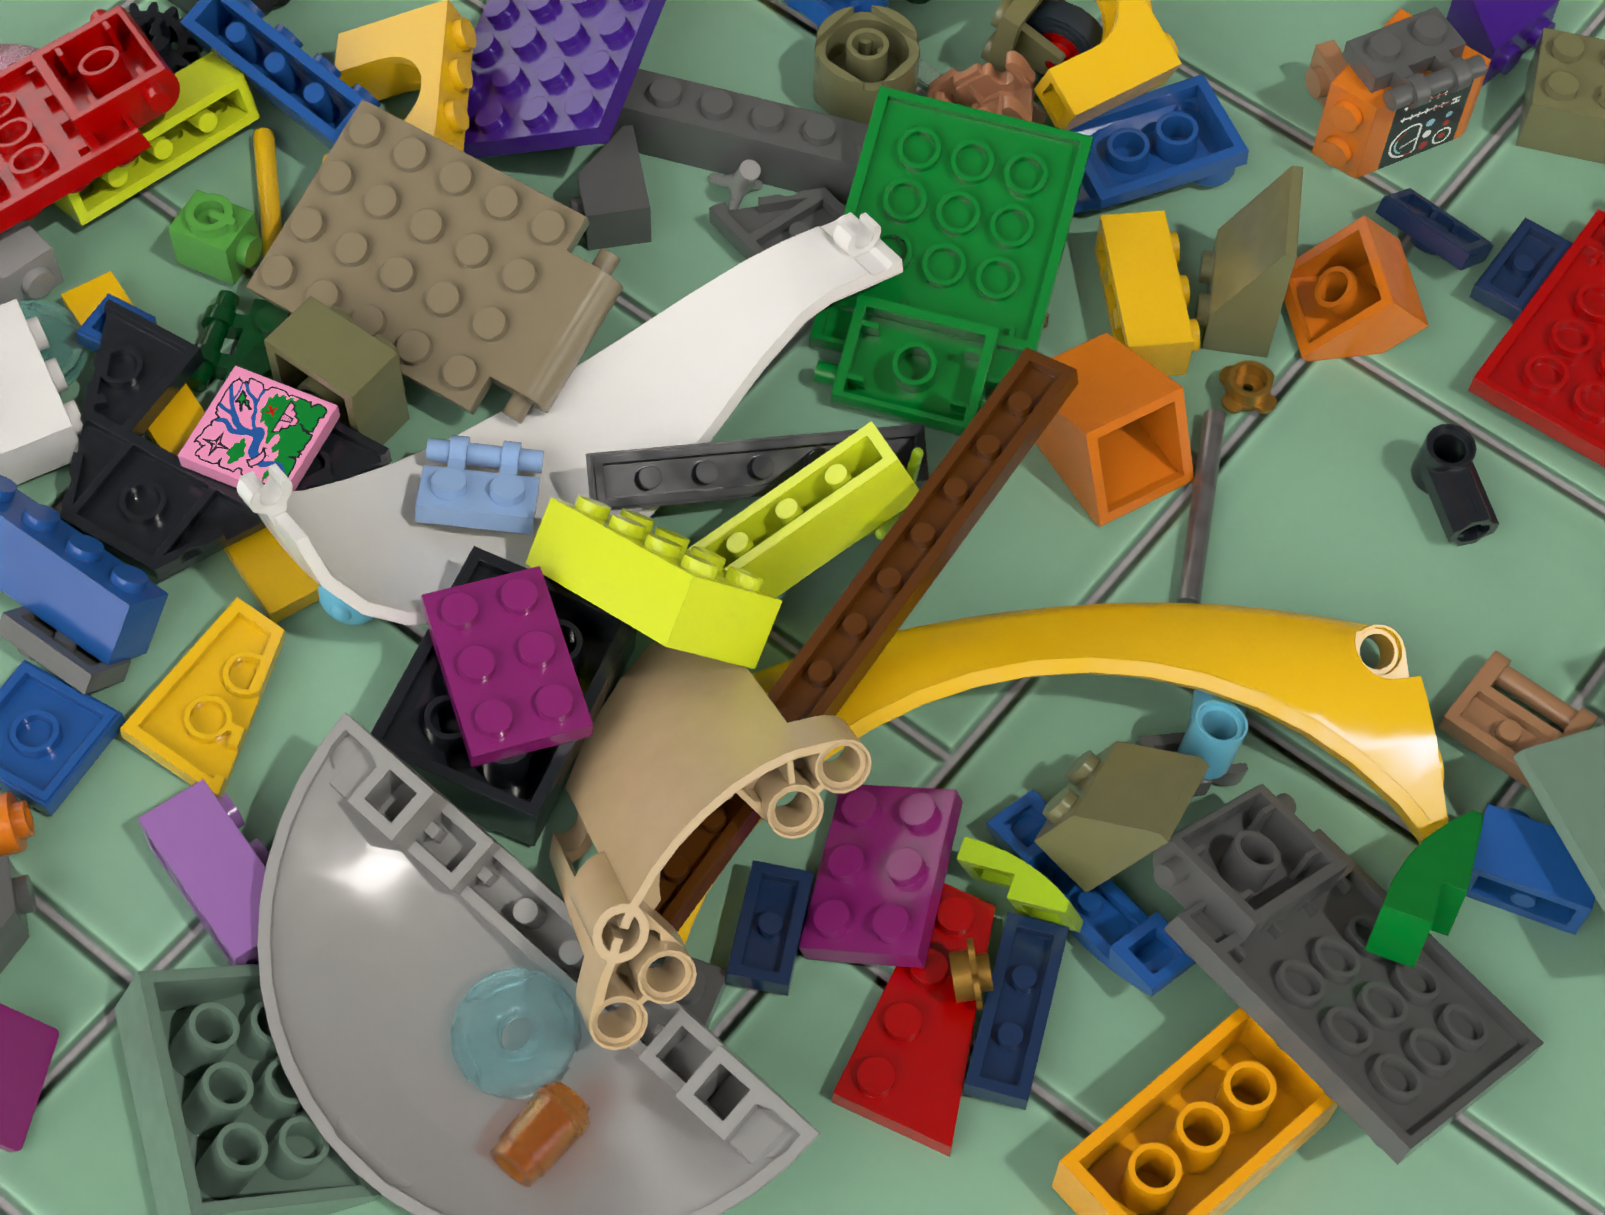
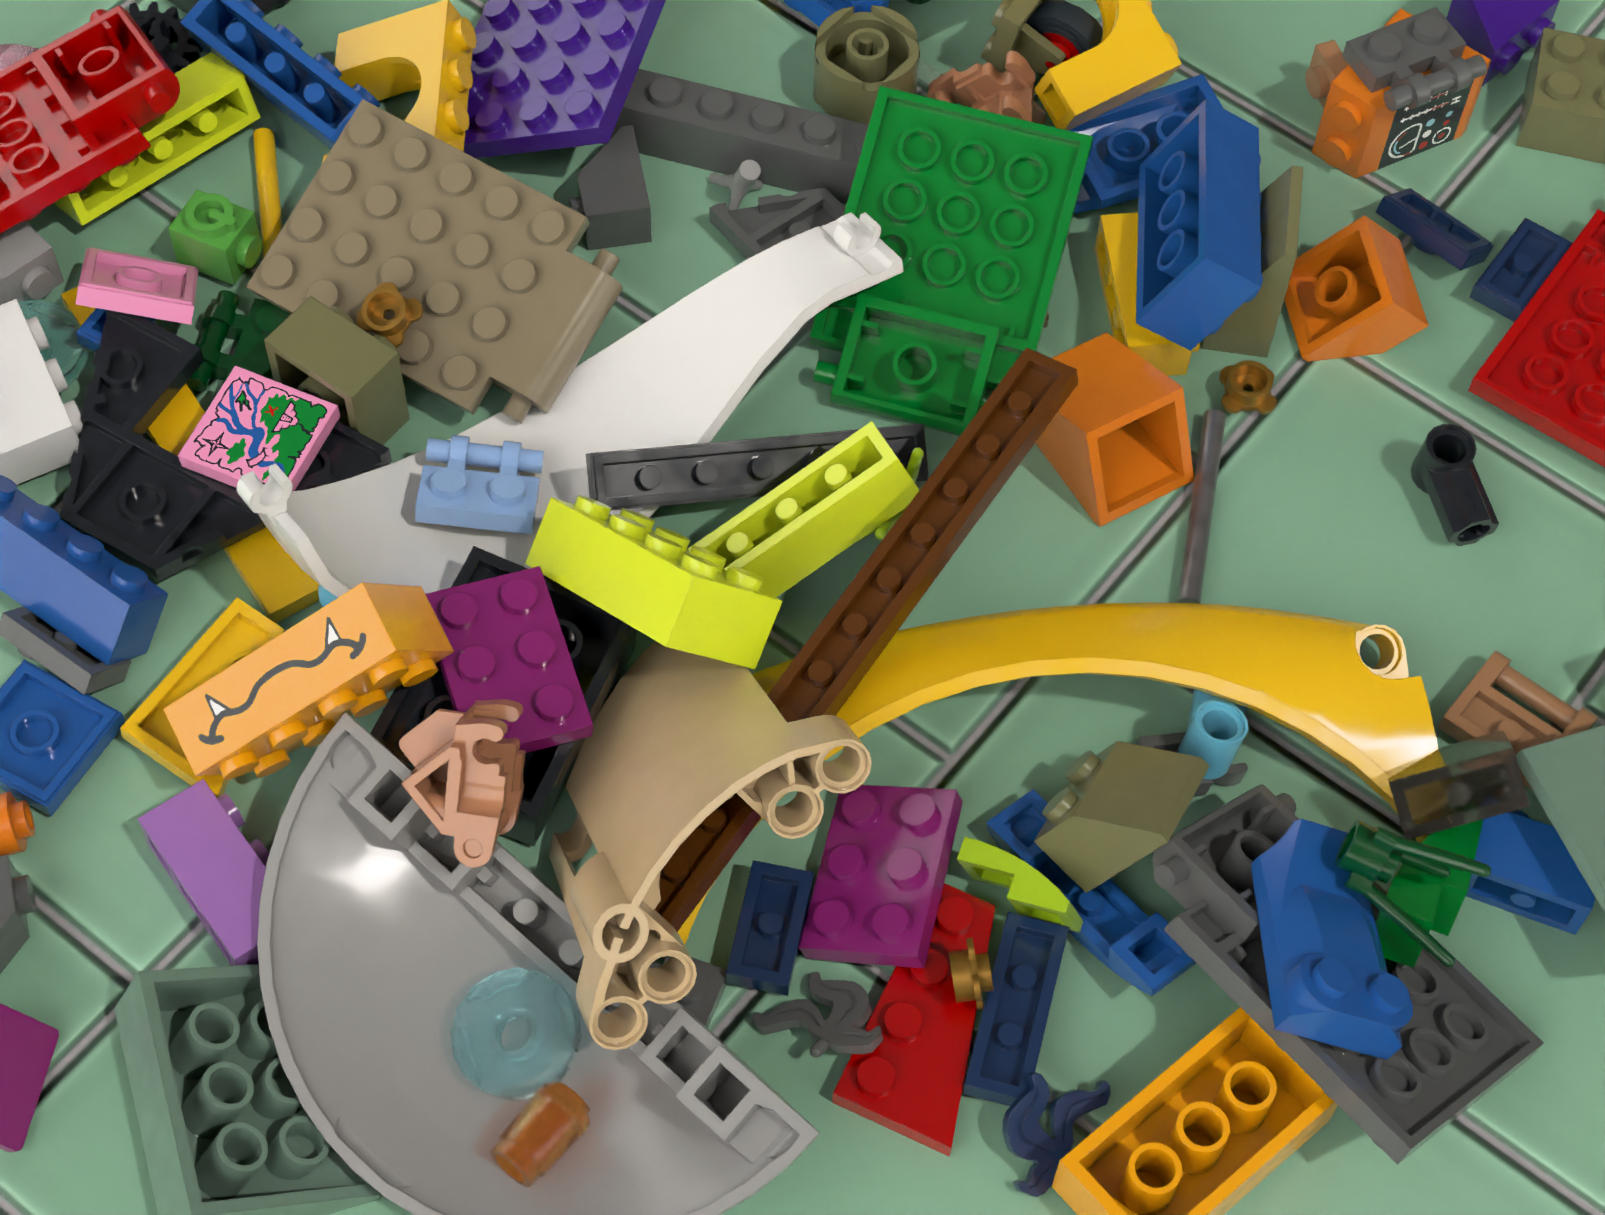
(137, 285): none -> bright pink tile
(307, 679): none -> light orange brick
(385, 299): none -> pearl gold plate
(467, 775): none -> nougat piece
(842, 1028): none -> dark grey piece
(1030, 1142): none -> dark blue piece
(1199, 226): none -> blue brick
(1324, 948): none -> blue slope
(1376, 853): none -> dark green plant
(1459, 785): none -> clear smoke slope

